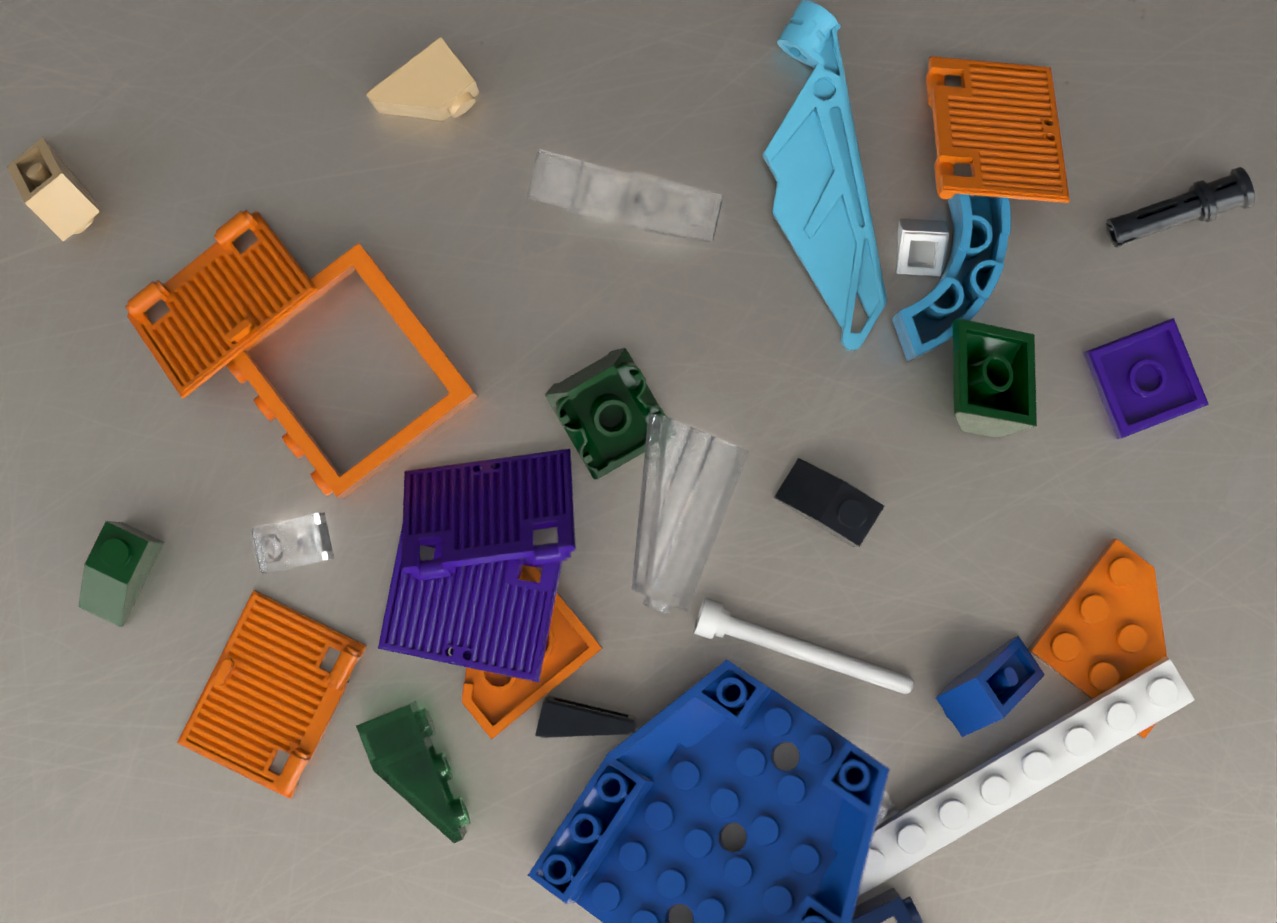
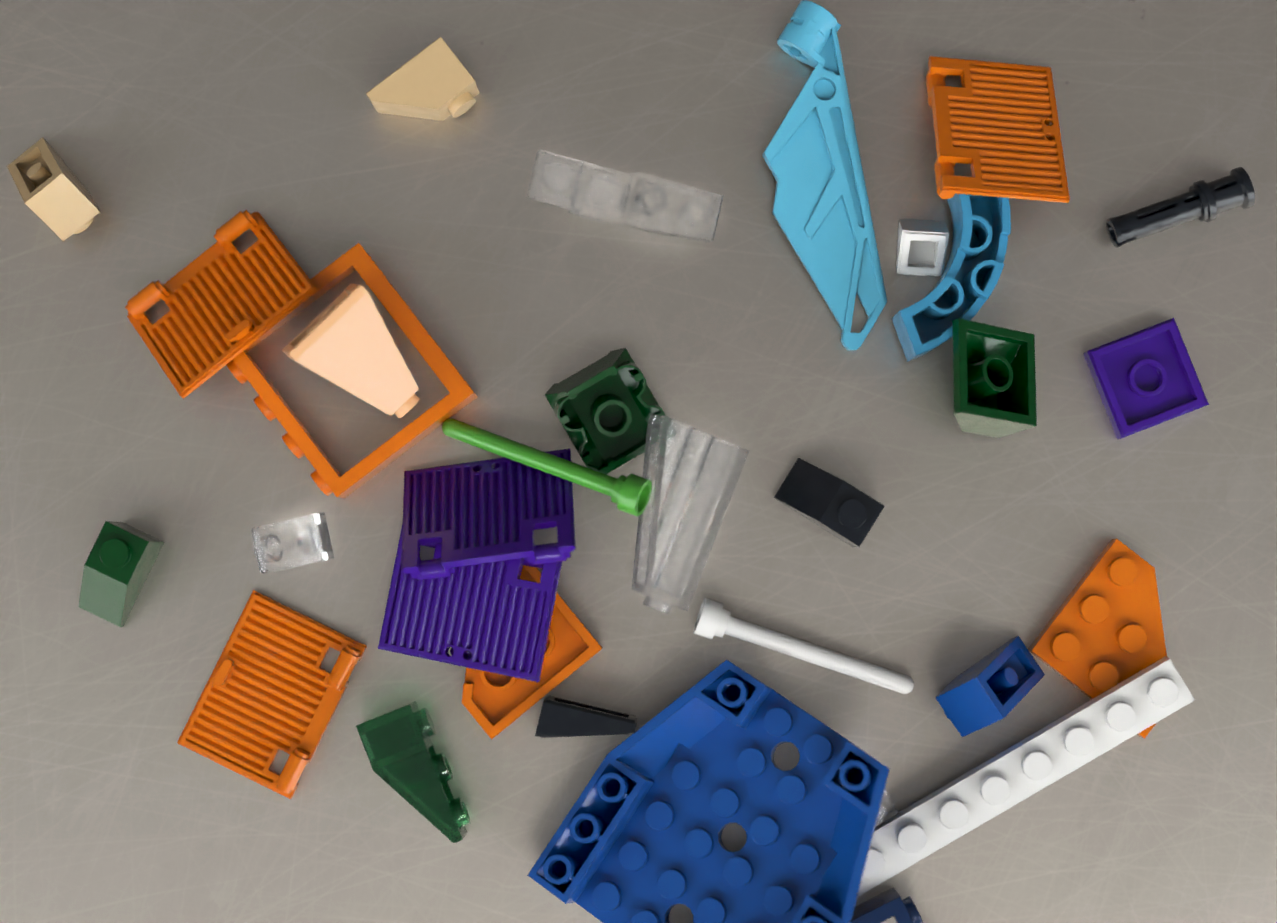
(356, 353): none -> light nougat slope
(628, 492): none -> bright green piece

